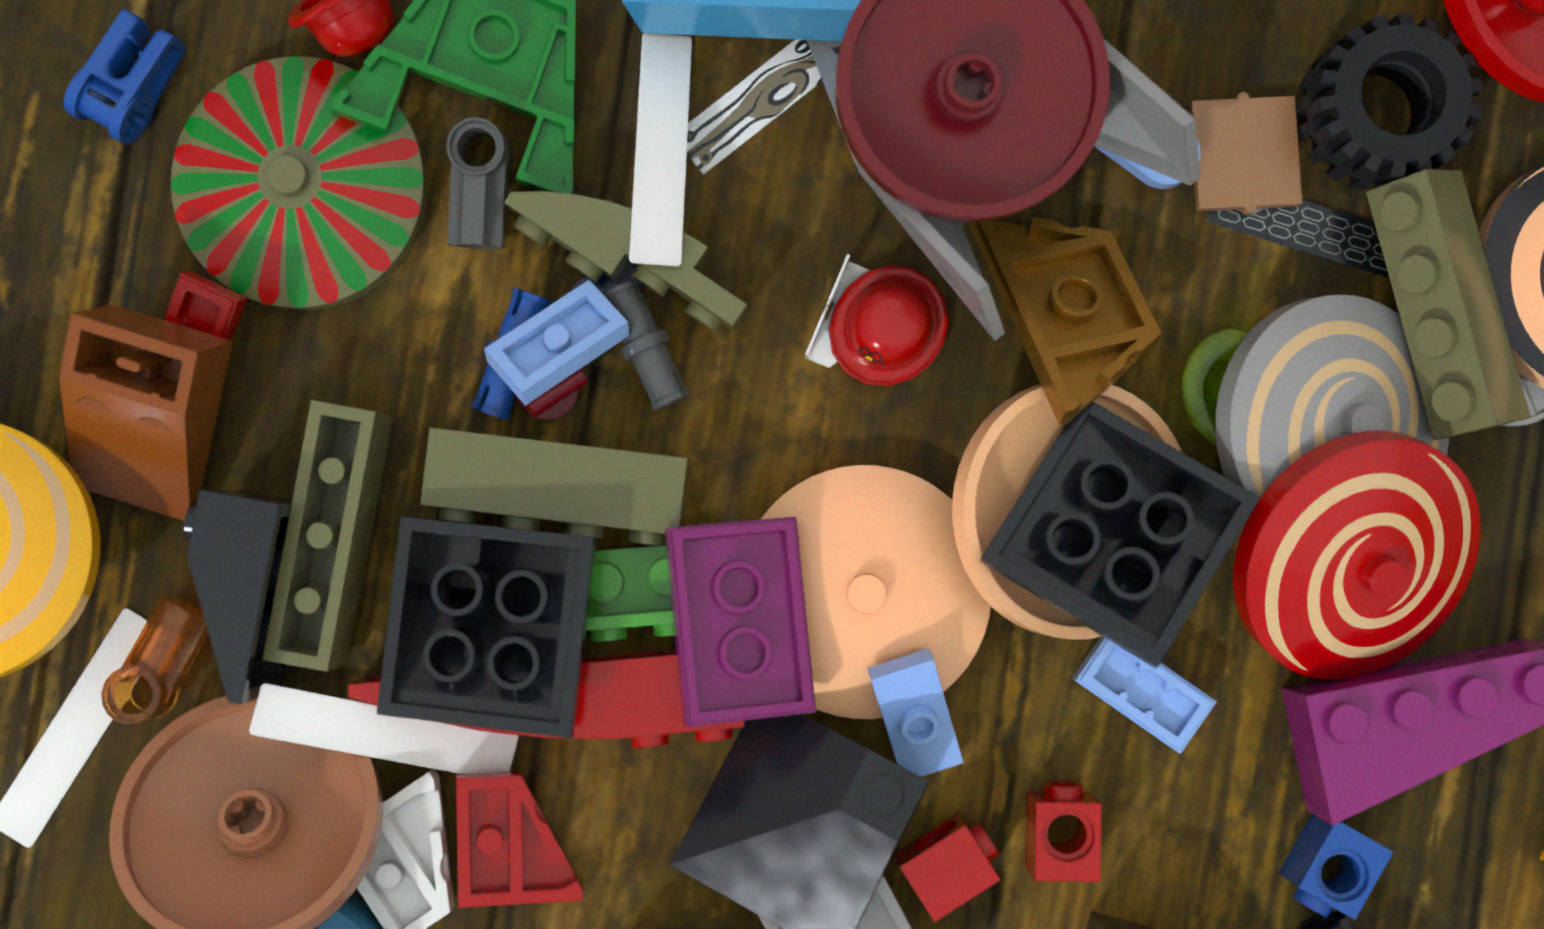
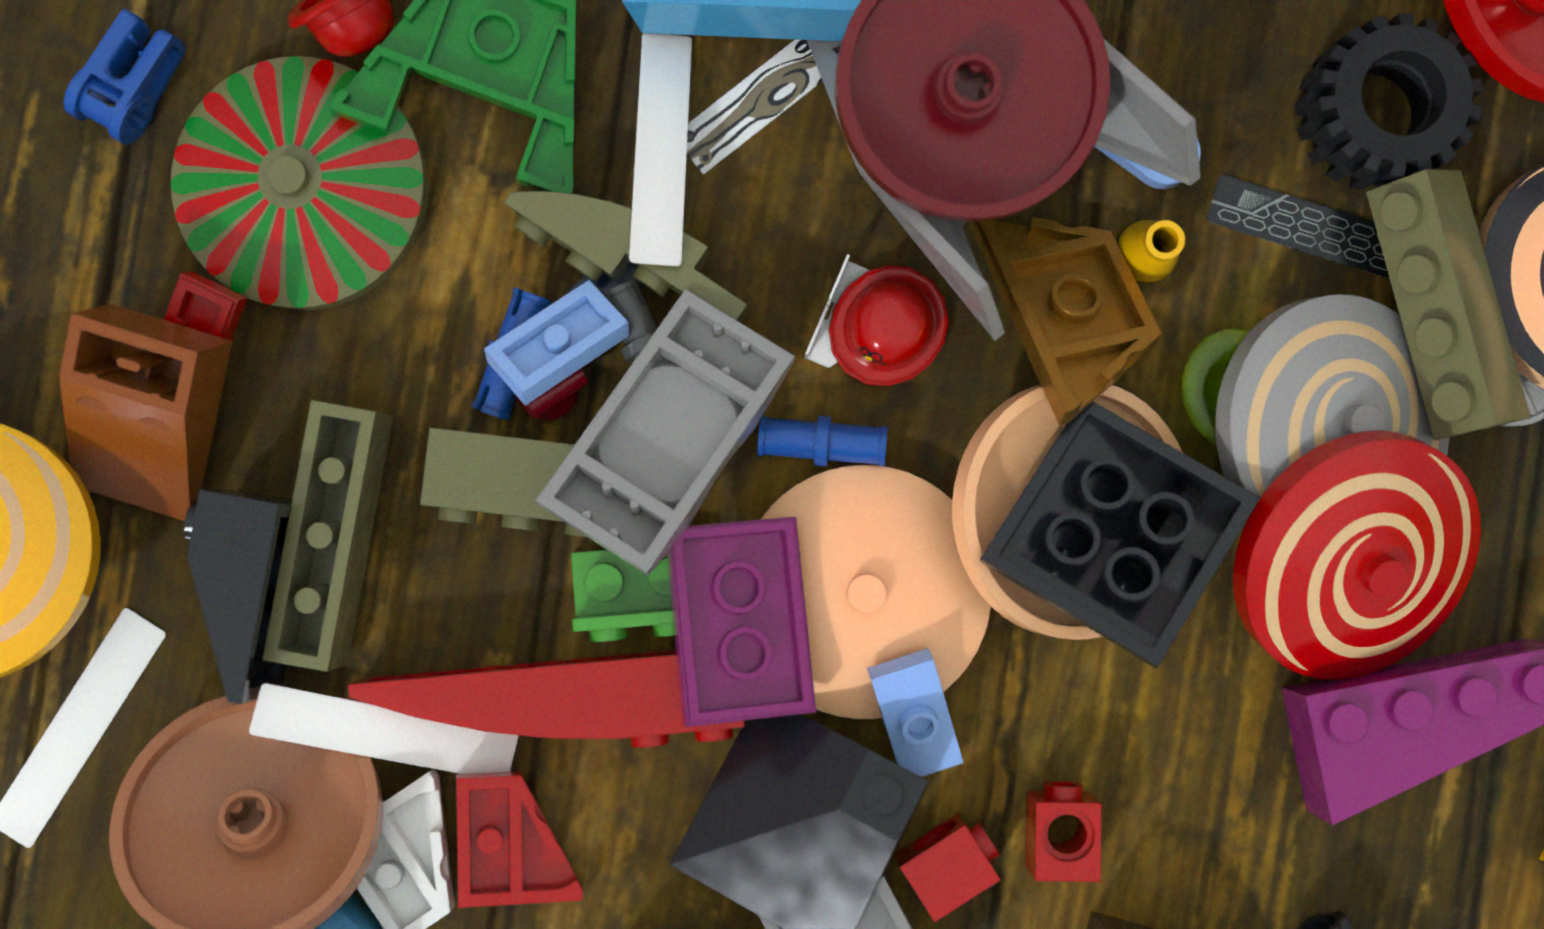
(159, 656): clear orange piece -> none
(478, 192): dark grey piece -> none
(486, 626): black slope -> none
(666, 432): none -> light grey slope
(822, 441): none -> blue pin
(1140, 254): none -> yellow cone
(1148, 696): light blue plate -> none
(1247, 154): medium nougat piece -> none
(1360, 870): blue brick -> none

